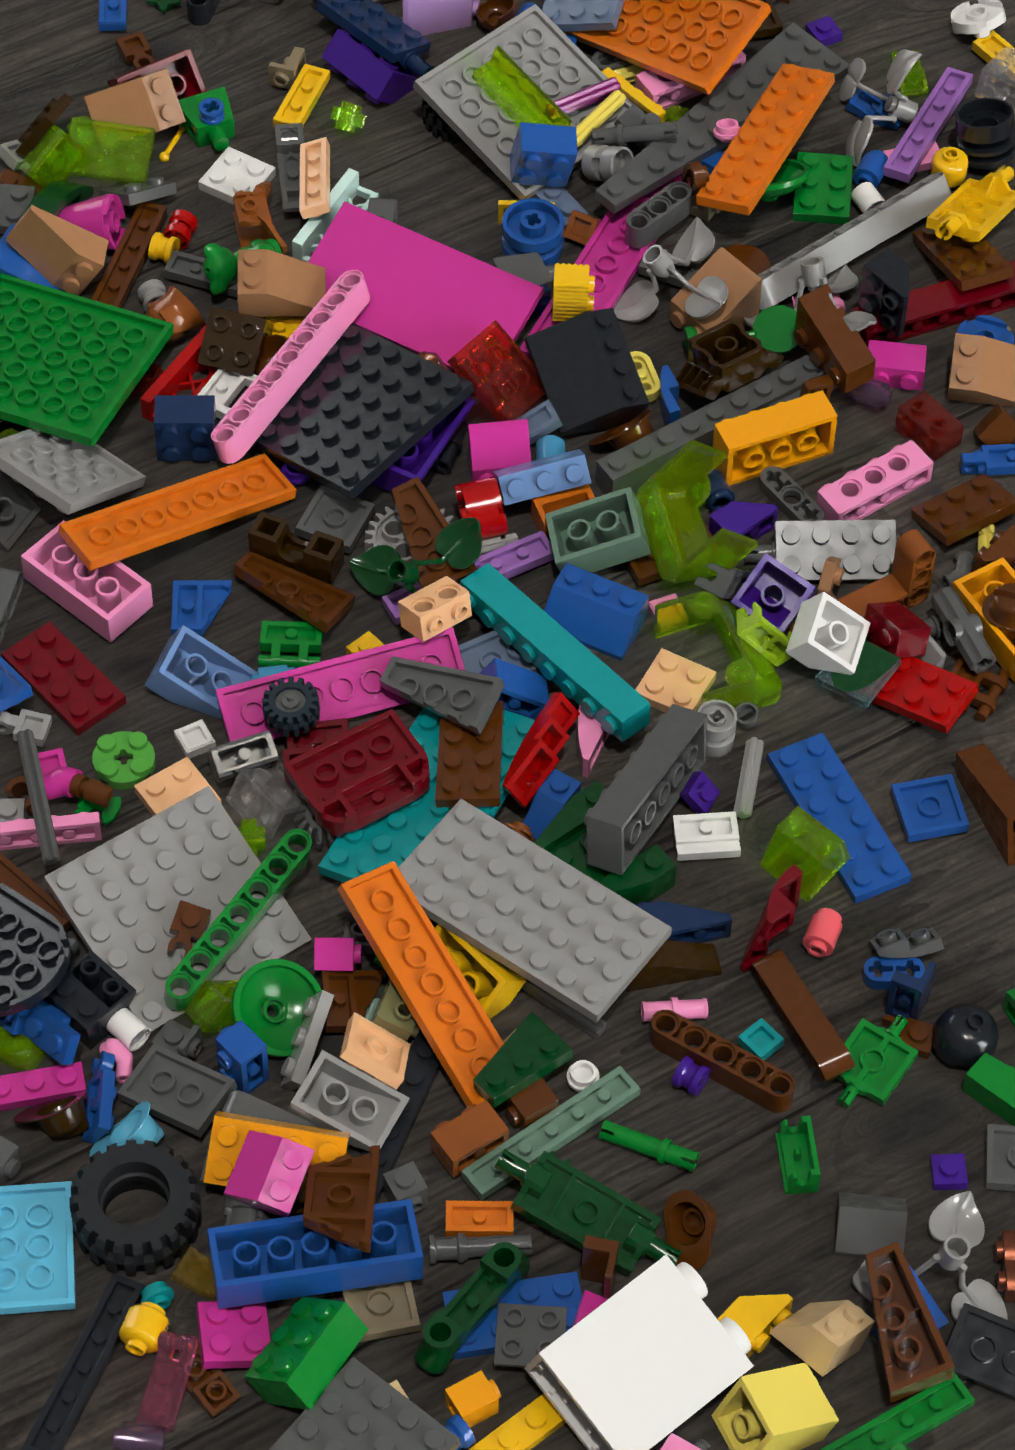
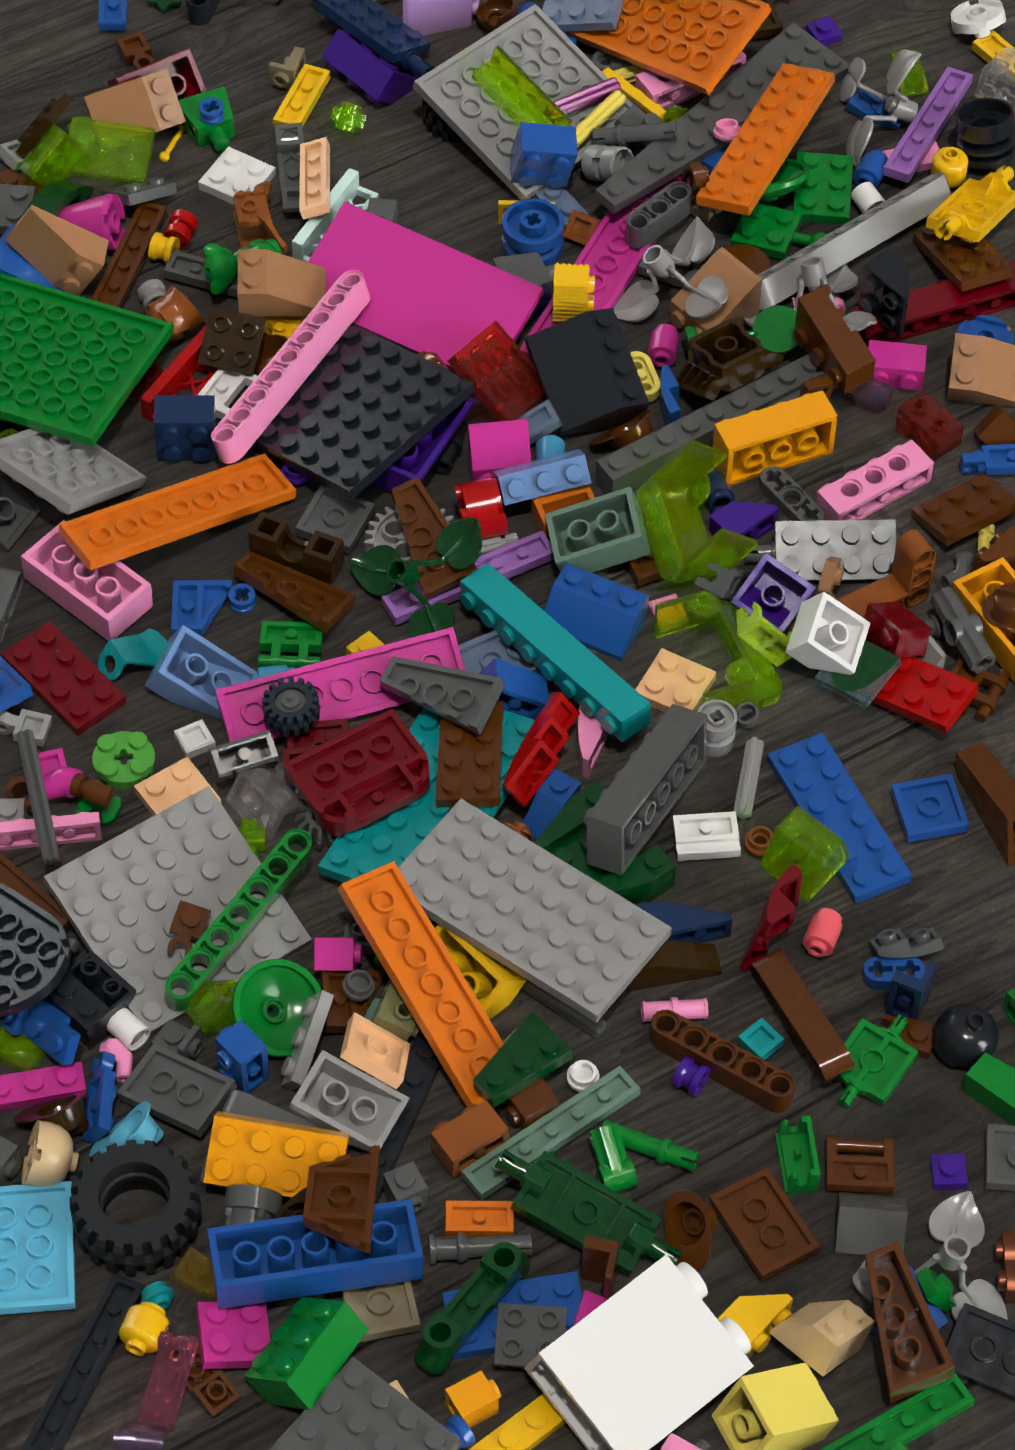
(48, 1155): none -> tan cylinder
(136, 649): none -> teal piece
(242, 607): none -> blue bush
(269, 1172): dark pink slope -> none
(358, 985): none -> dark grey plate
(434, 608): light nougat brick -> none
(613, 1166): none -> green piece
(663, 345): none -> dark pink brick
(699, 792): dark purple plate -> none
(758, 834): none -> dark orange plate
(764, 1224): none -> reddish brown plate
(772, 231): none -> green plate
(859, 1172): none -> reddish brown plate
(937, 1288): none -> green plate

